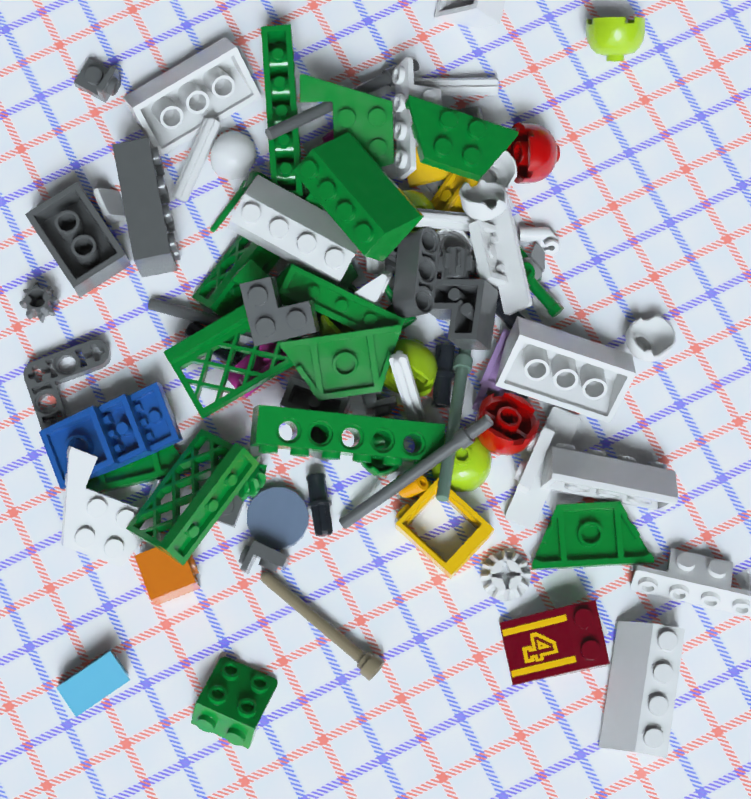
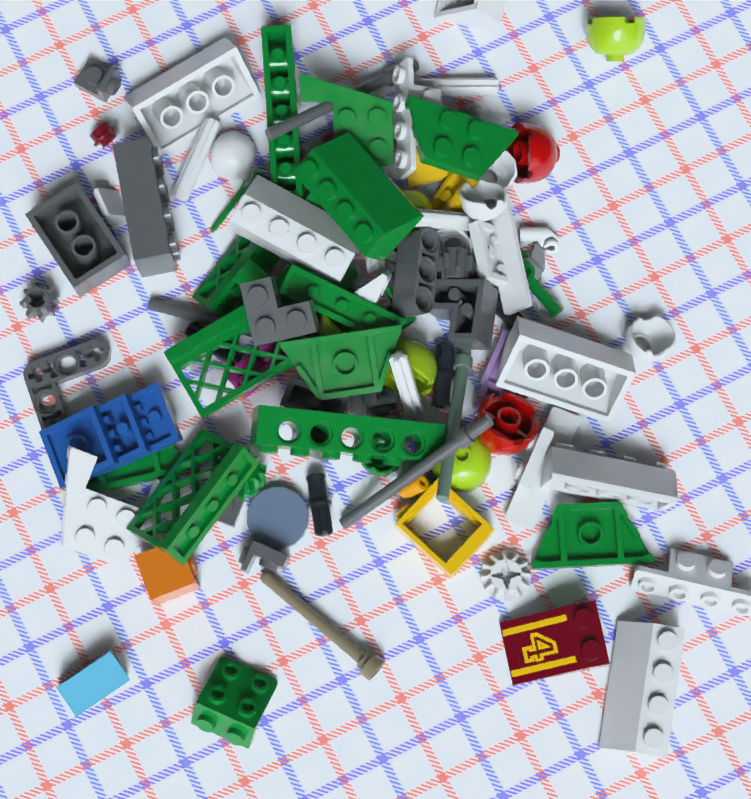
(103, 134): none -> dark red plate

